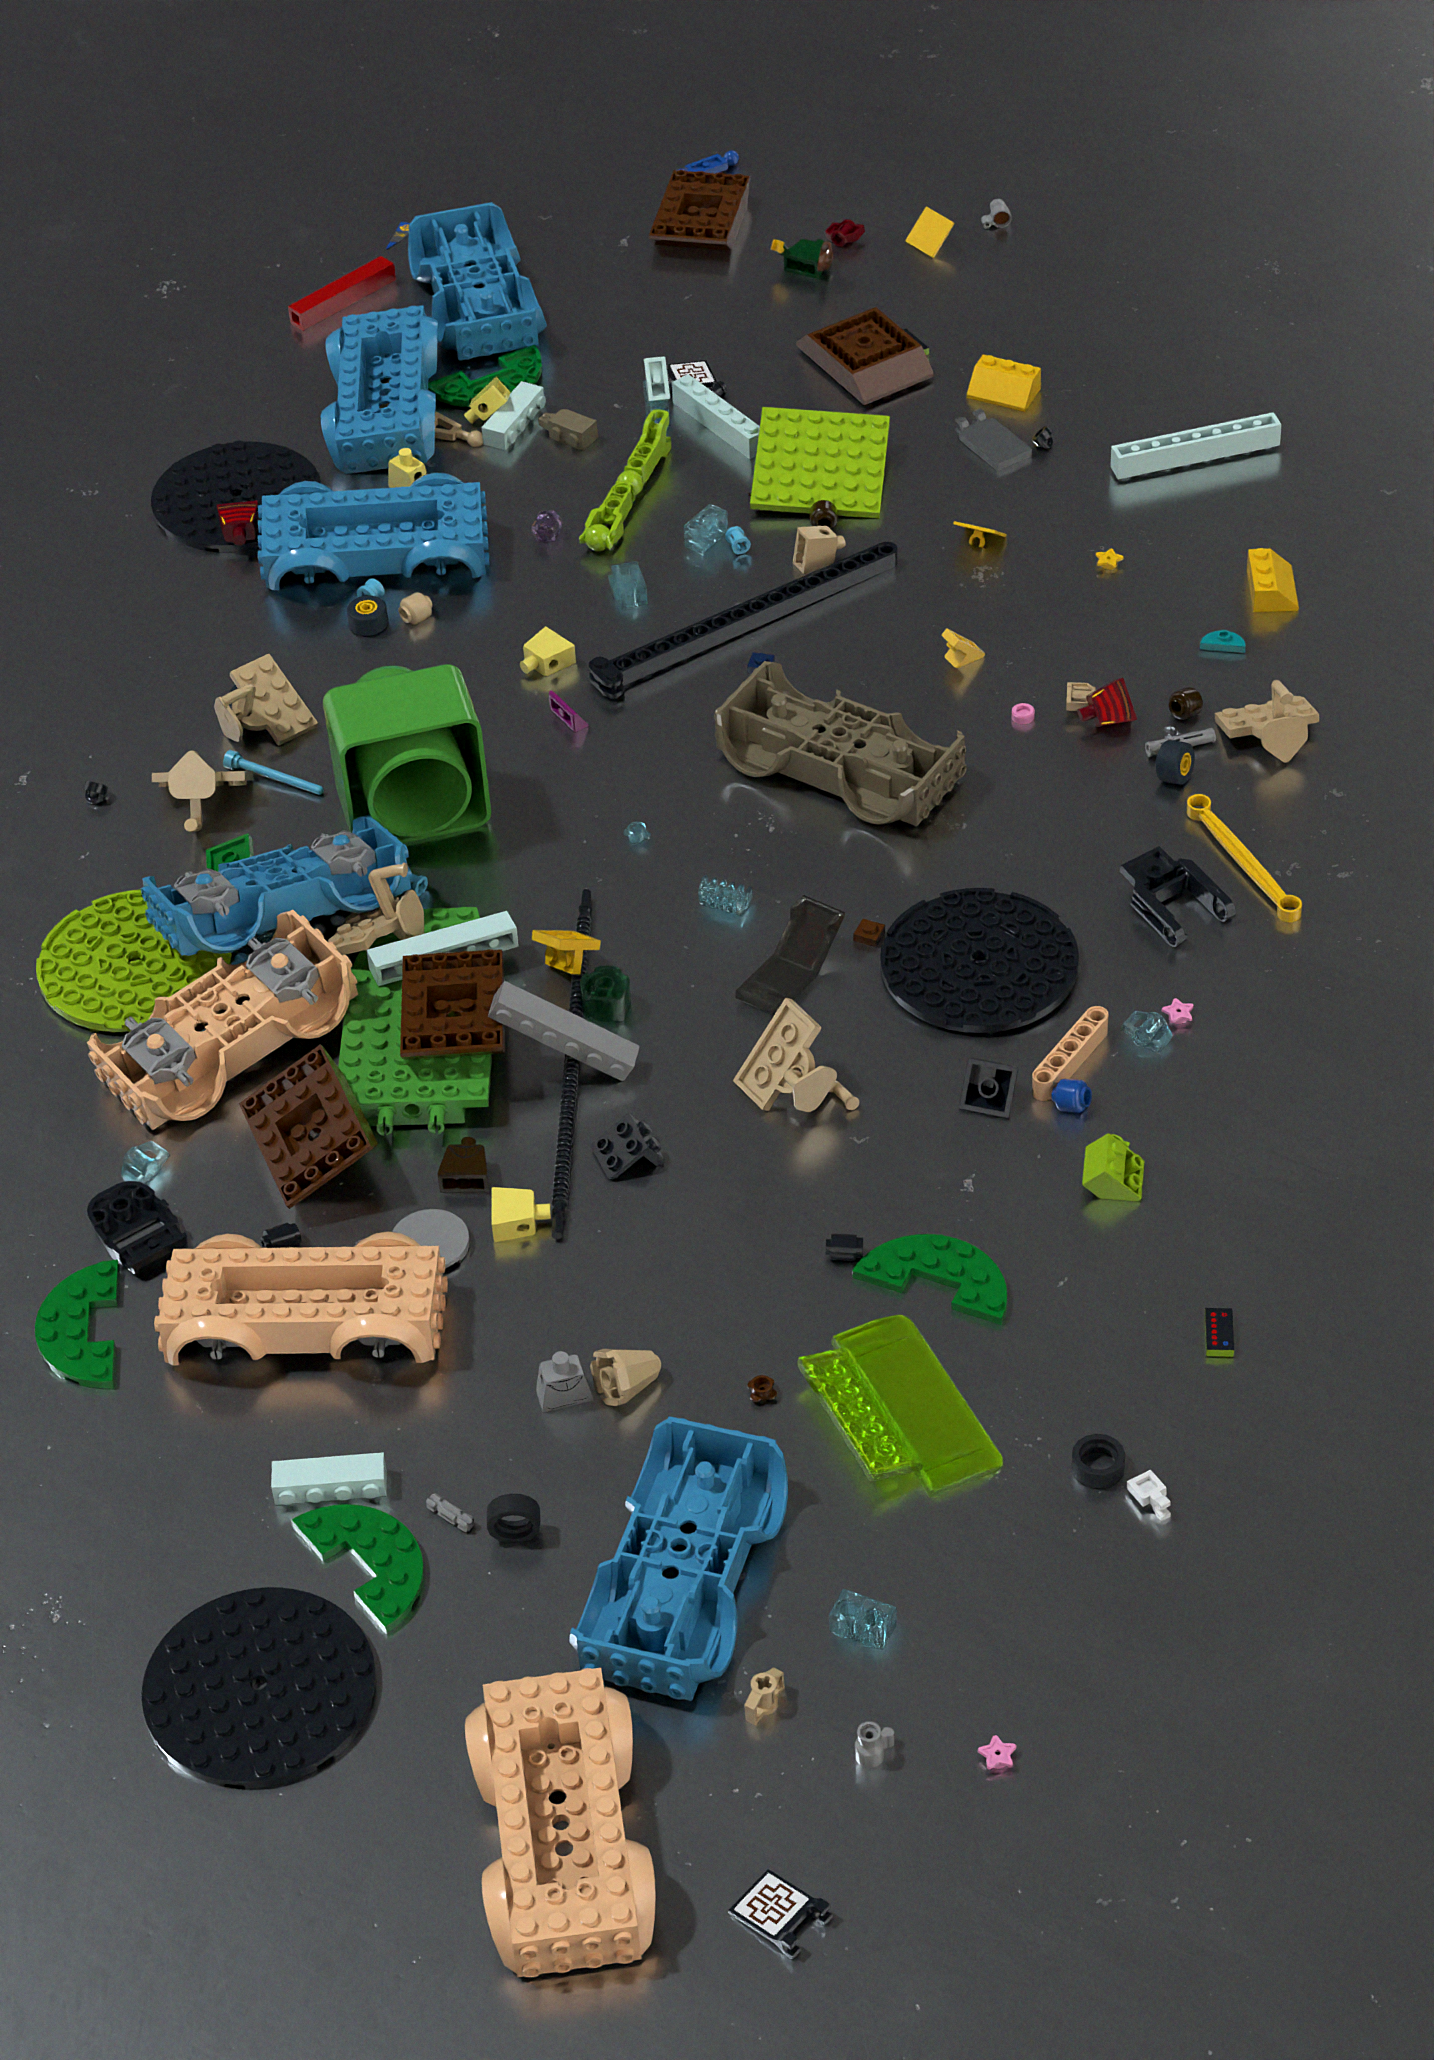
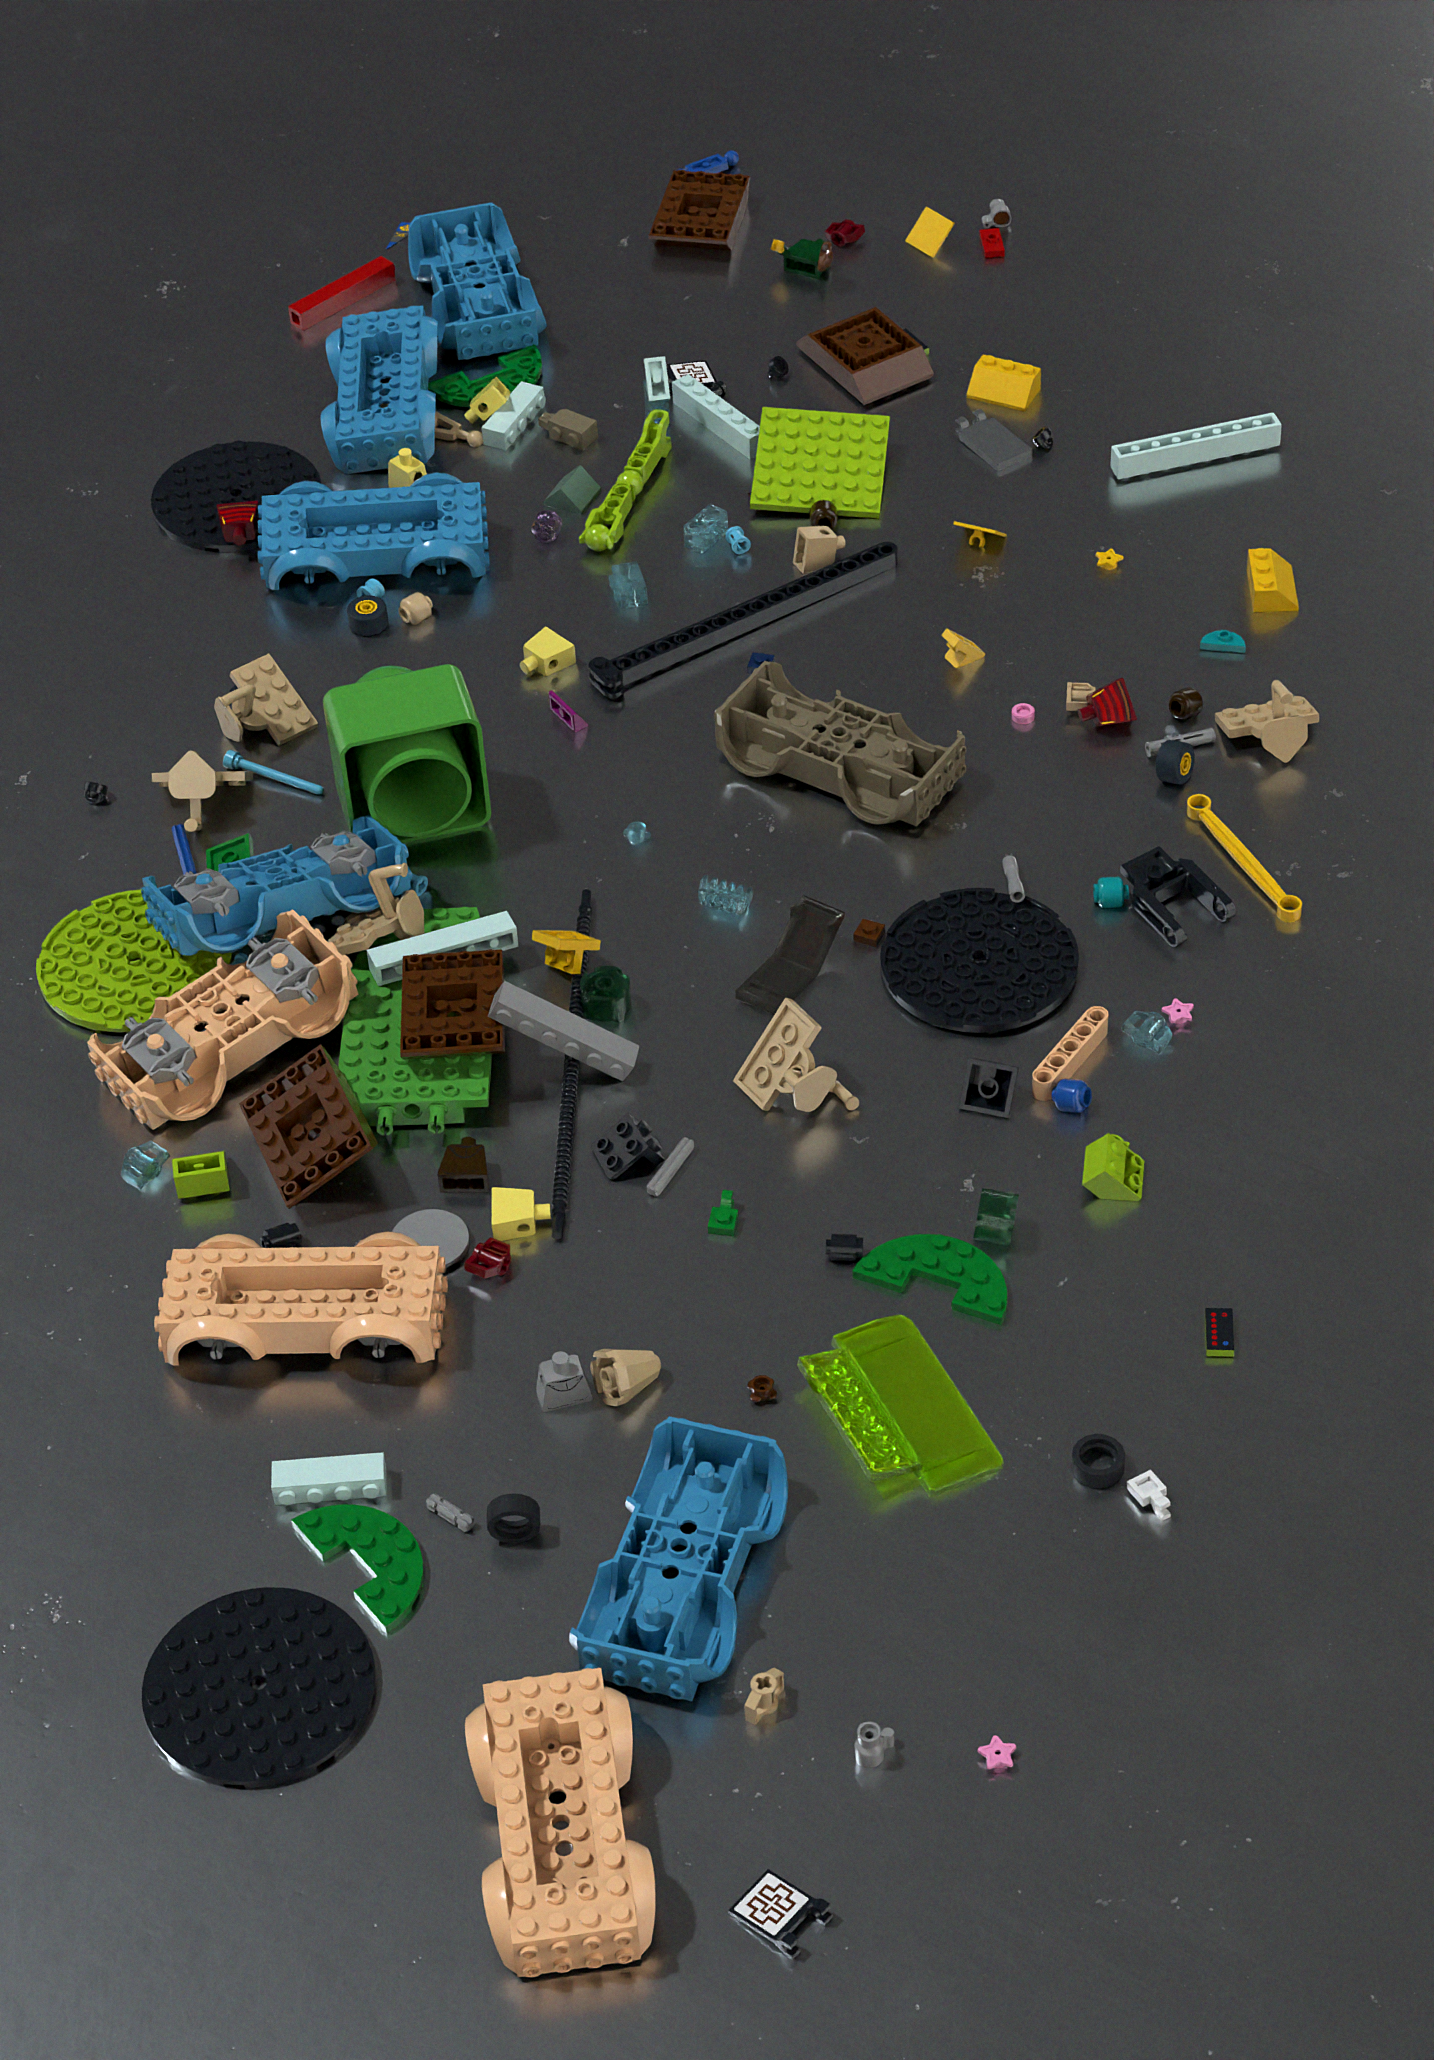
(64, 1326): green plate -> none
(128, 1209): black slope -> none
(183, 849): none -> blue axle
(200, 1174): none -> lime slope
(484, 1255): none -> dark red piece
(574, 492): none -> sand green slope
(670, 1166): none -> light grey axle
(724, 1218): none -> green plate
(777, 367): none -> black tile
(857, 1614): clear light blue brick -> none
(991, 243): none -> red plate
(995, 1216): none -> clear green brick
(1014, 884): none -> light grey piece
(1110, 892): none -> teal head

